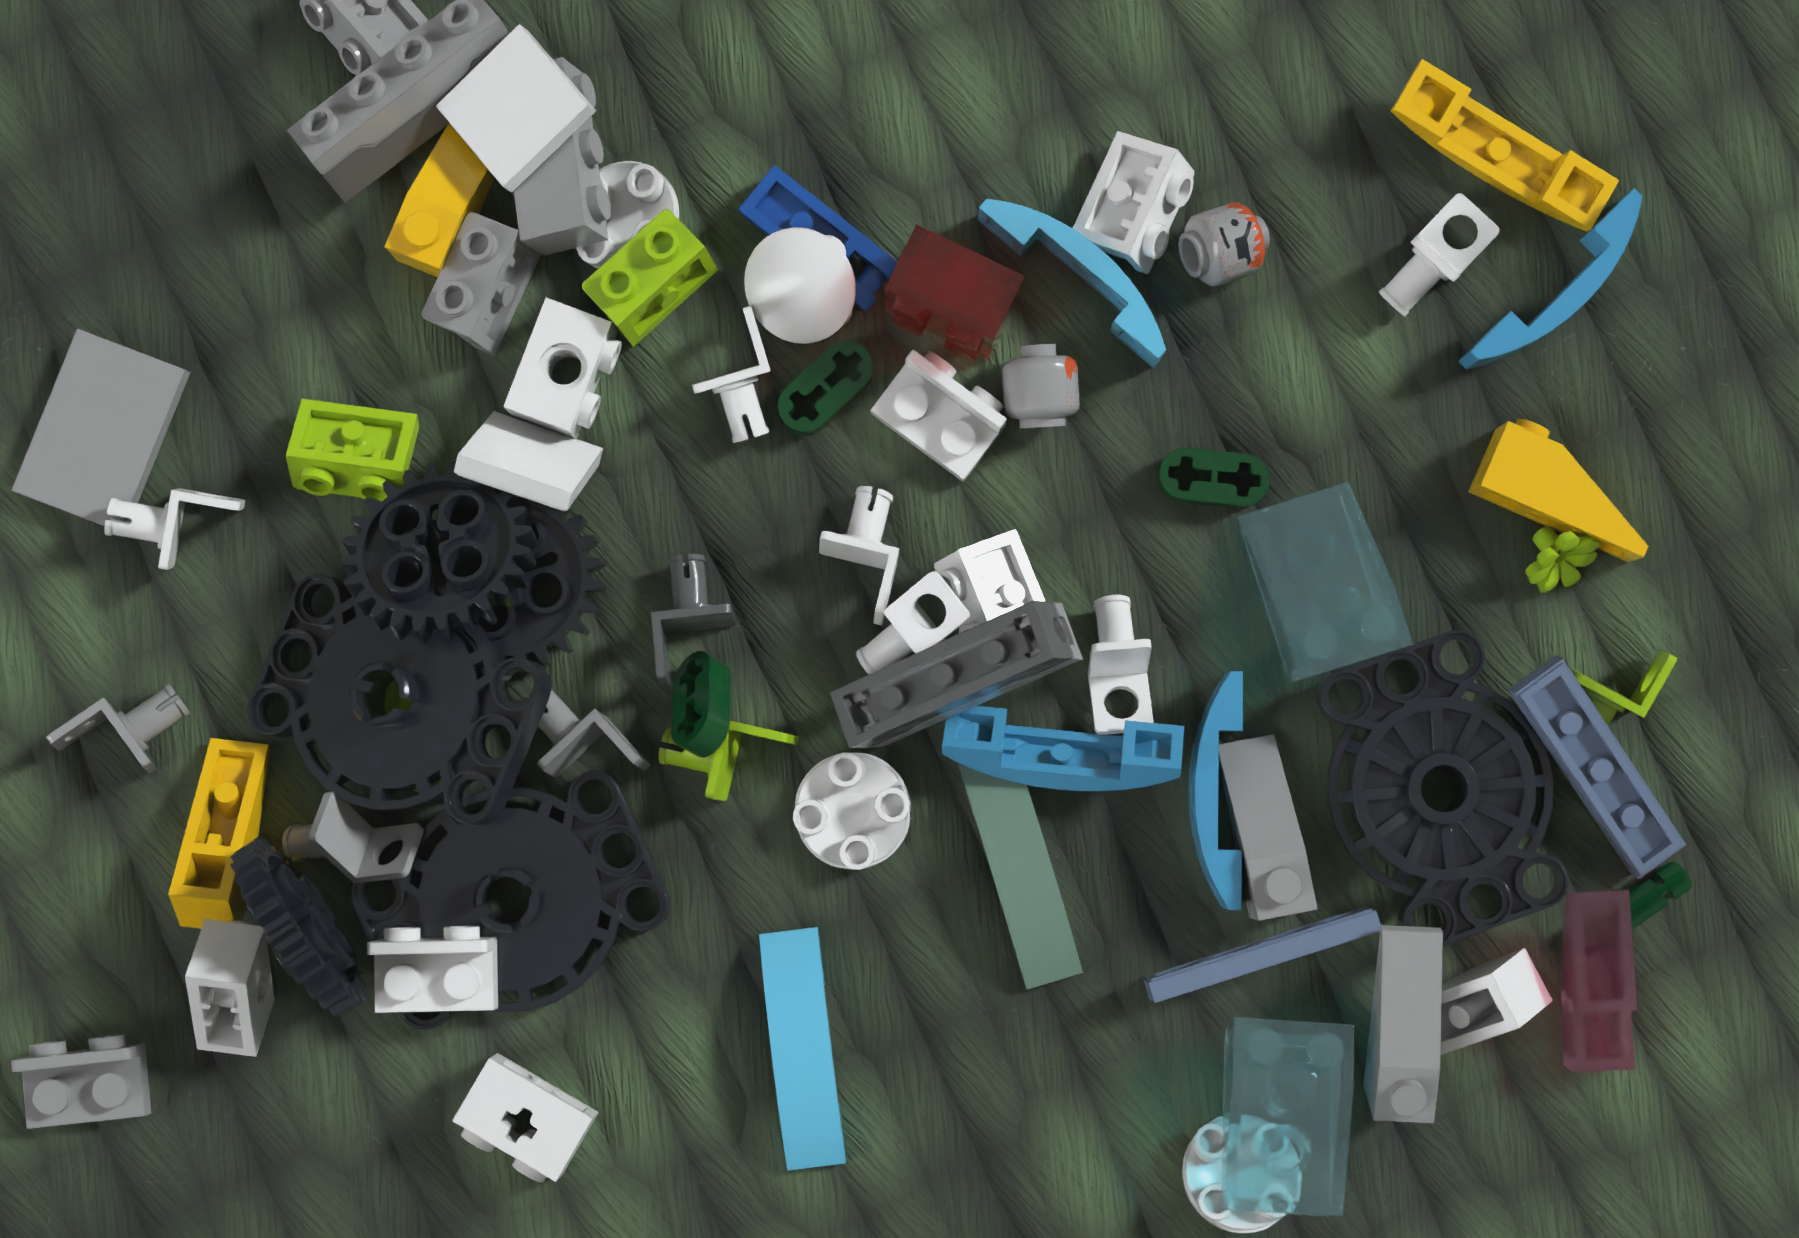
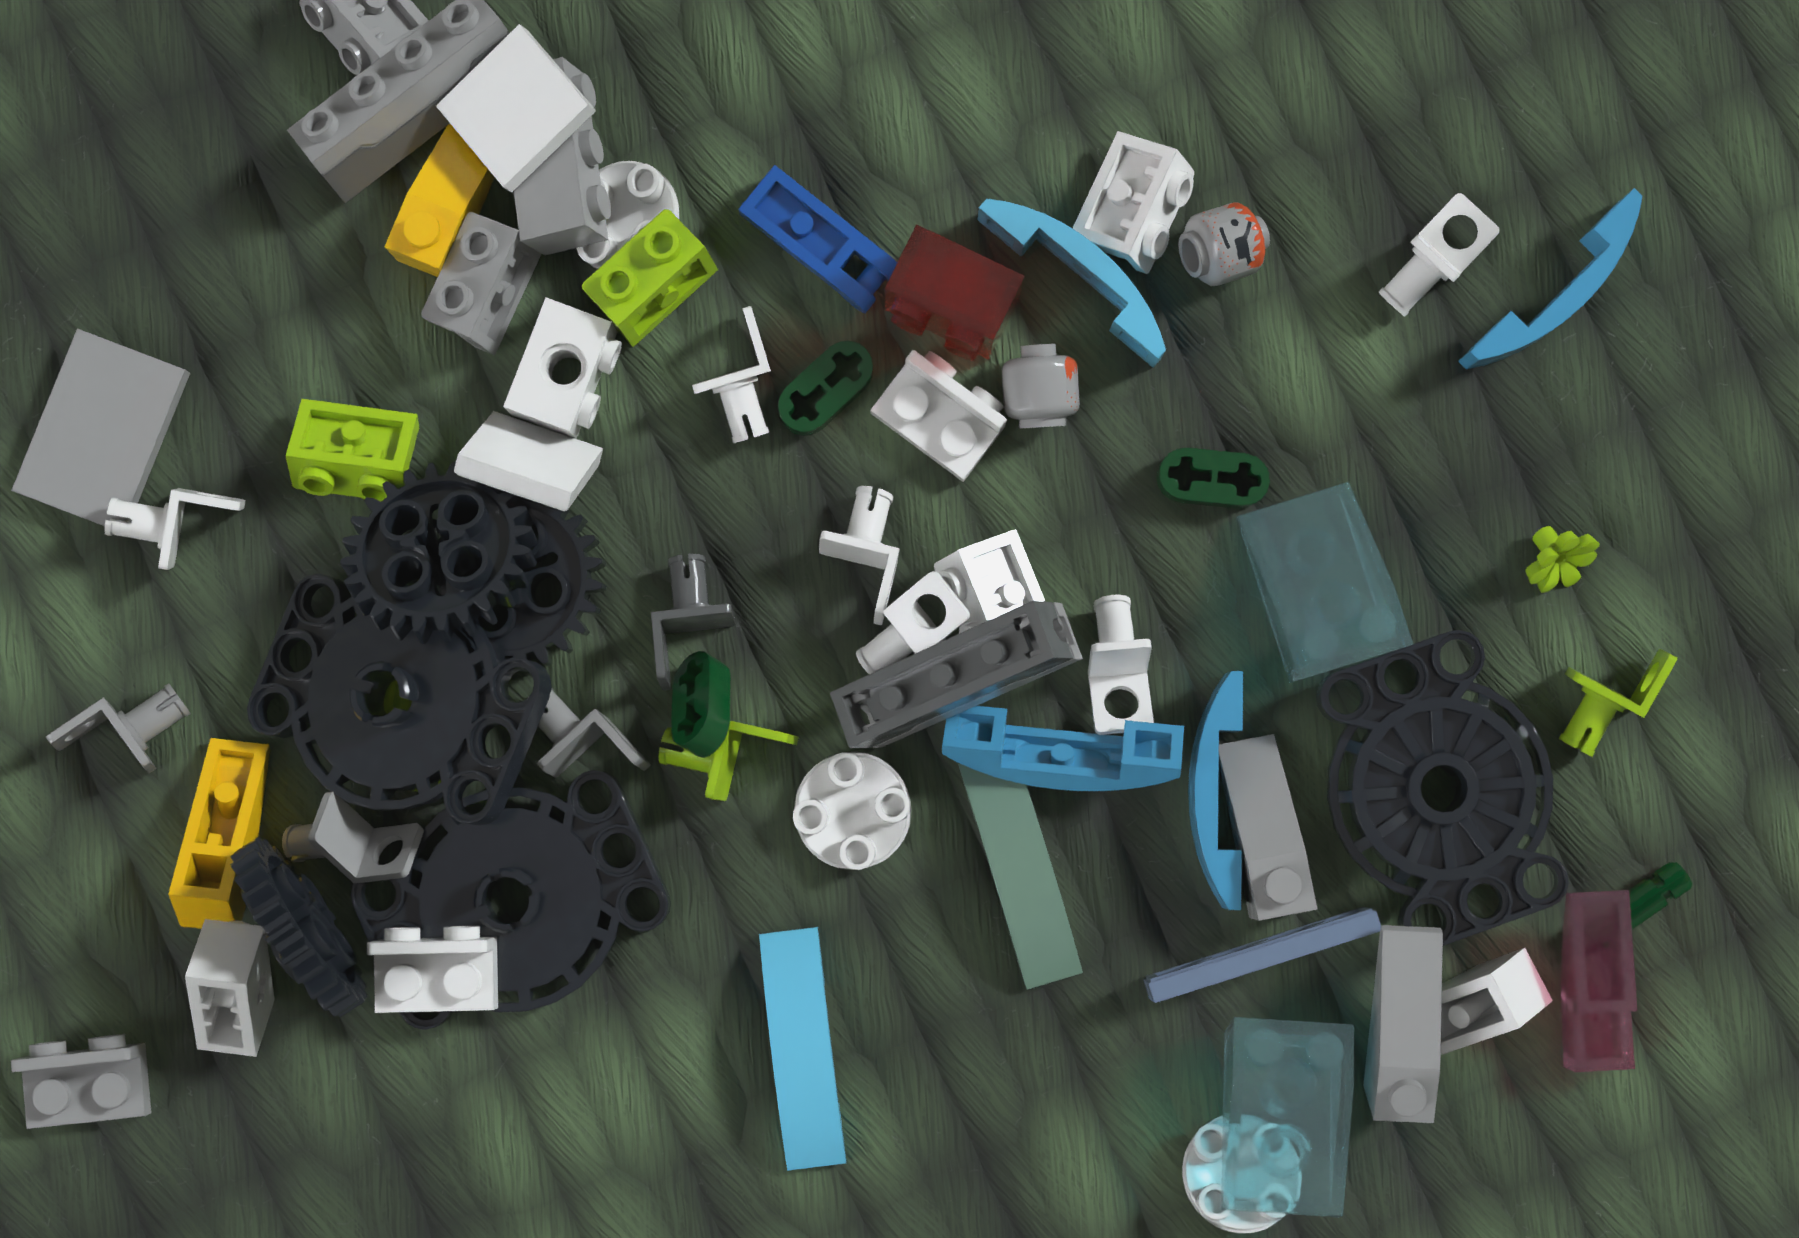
(508, 1089): white brick -> none
(800, 285): white dish -> none
(1501, 152): yellow slope -> none
(1549, 486): yellow slope -> none
(1596, 766): sand blue tile -> none

